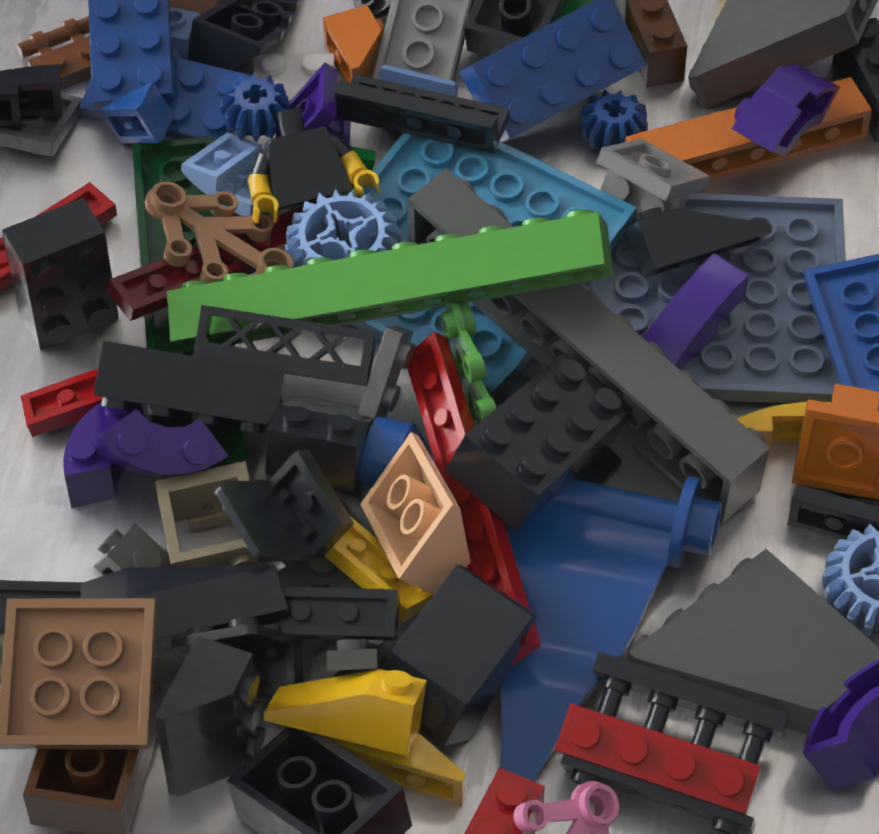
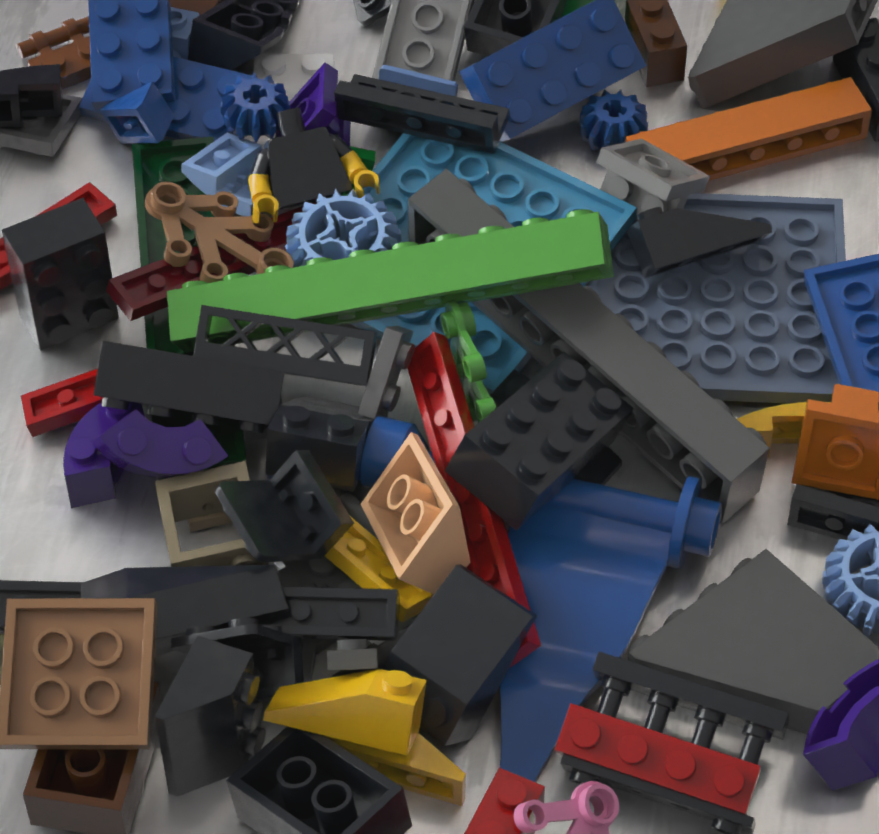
(131, 550): dark grey bracket -> none
(354, 40): orange slope -> none
(697, 309): dark purple slope -> none
(784, 108): dark purple brick -> none

